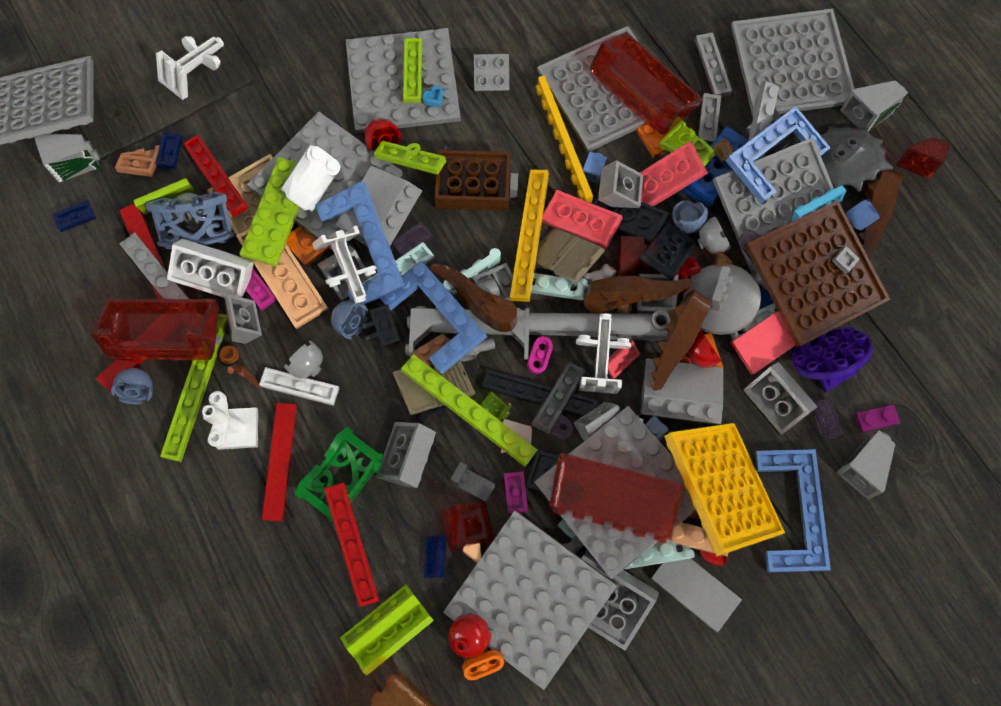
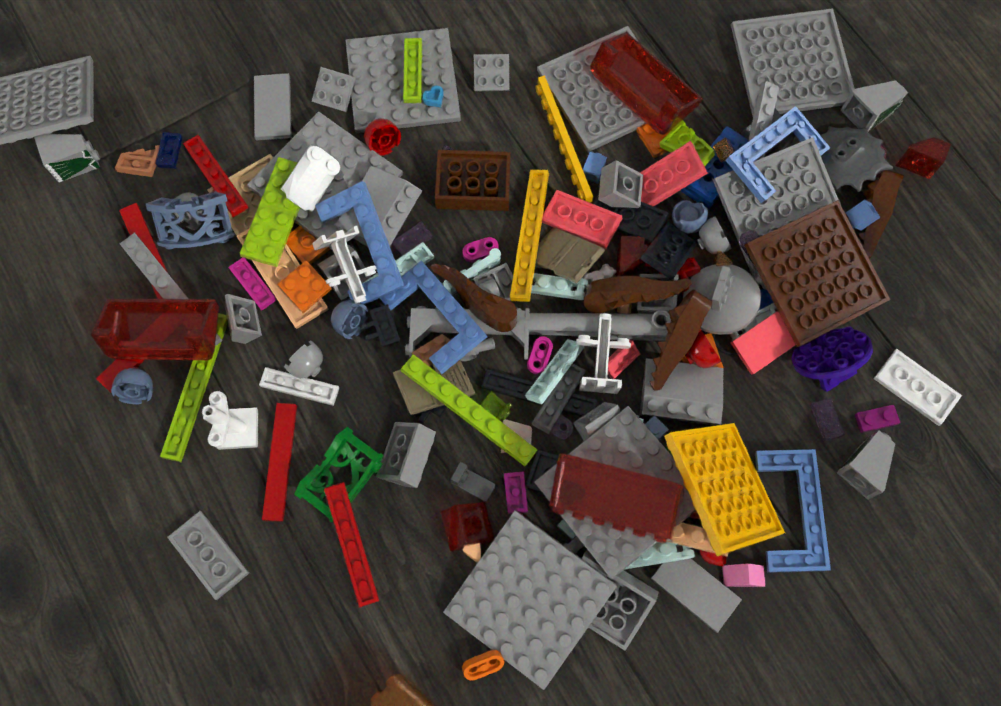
(74, 216): clear blue plate -> none
(169, 192): lime tile -> none
(174, 73): white piece -> none
(208, 555): none -> light grey tile
(209, 269): white slope -> none
(229, 355): dark orange plate -> none
(245, 373): copper bar -> none
(272, 106): none -> light grey tile
(304, 286): none -> orange plate
(333, 89): none -> light grey plate
(386, 629): lime slope -> none
(410, 156): lime hinge -> none
(435, 557): clear blue plate -> none
(469, 635): red cylinder -> none
(480, 248): none -> dark pink plate
(513, 185): light grey tile -> none
(554, 371): none -> light aqua plate
(709, 117): light grey plate -> none
(713, 64): light grey plate -> none
(743, 575): none -> bright pink slope
(780, 398): light grey slope -> none
(818, 202): medium azure plate -> none
(845, 259): light grey tile -> none
(917, 387): none -> white tile

